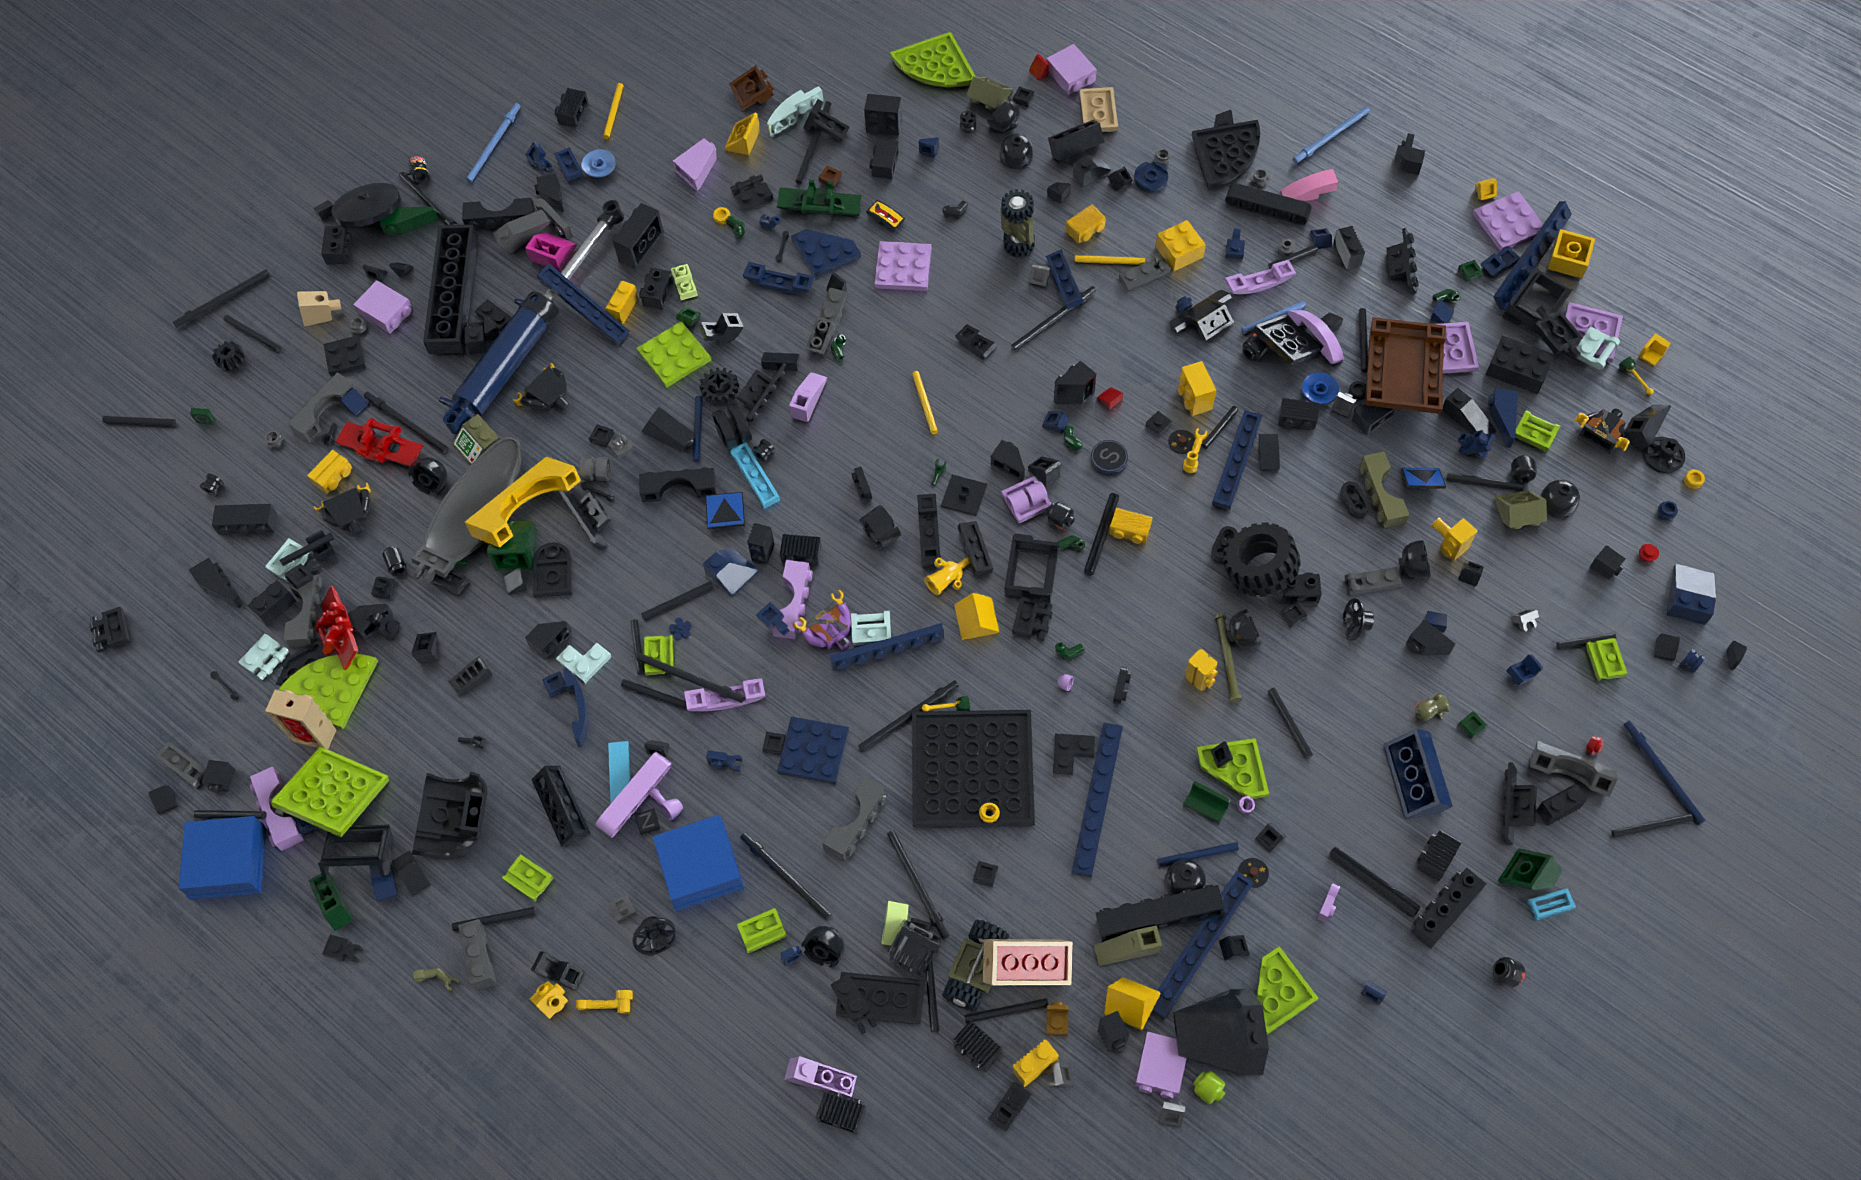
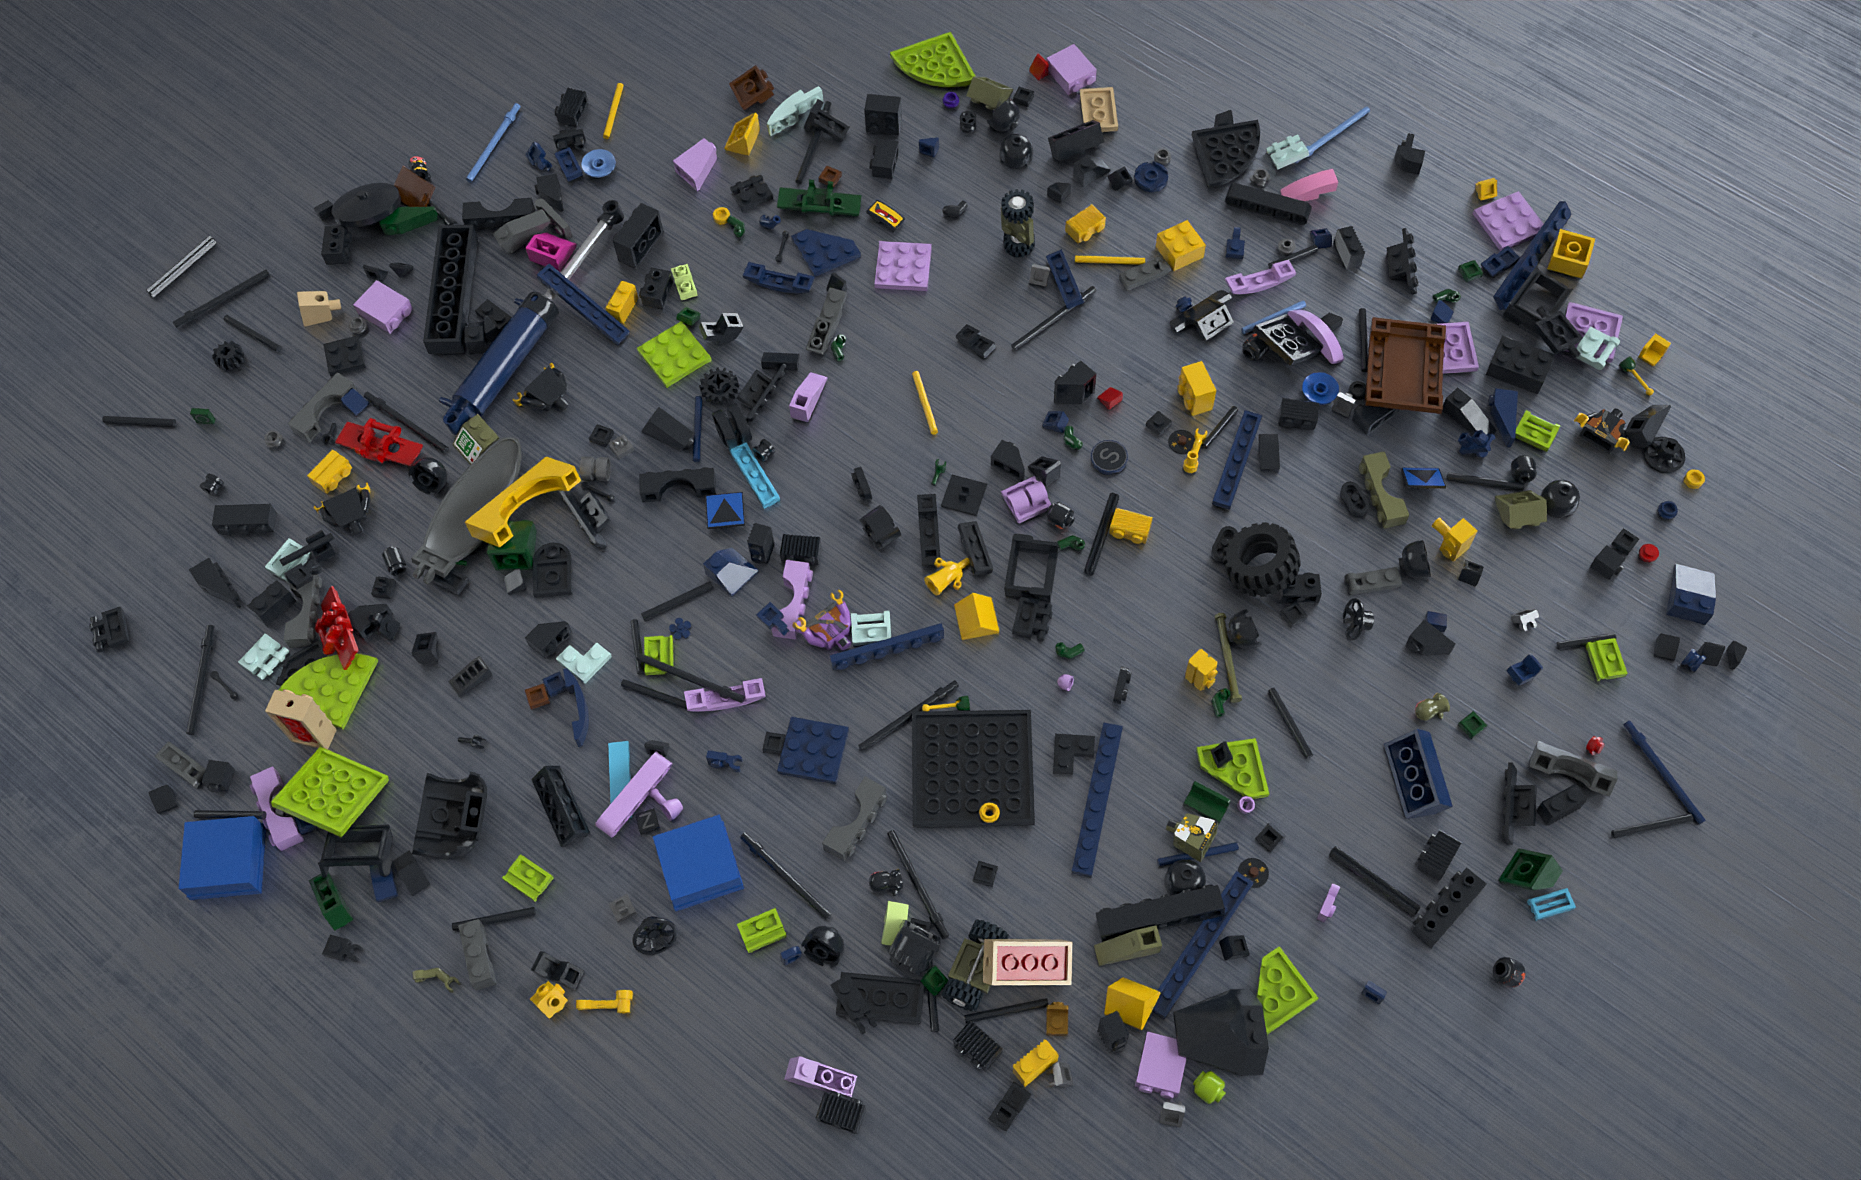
(181, 266): none -> axle
(206, 644): none -> black bar
(413, 188): none -> reddish brown container
(537, 696): none -> reddish brown plate
(569, 137): none -> black hips
(884, 881): none -> black animal
(934, 980): none -> dark green tile
(950, 100): none -> dark purple plate
(1193, 834): none -> torso
(1218, 700): none -> dark green arm
(1289, 155): none -> light aqua plate
(1625, 541): none -> black plate
(1712, 652): none -> black slope

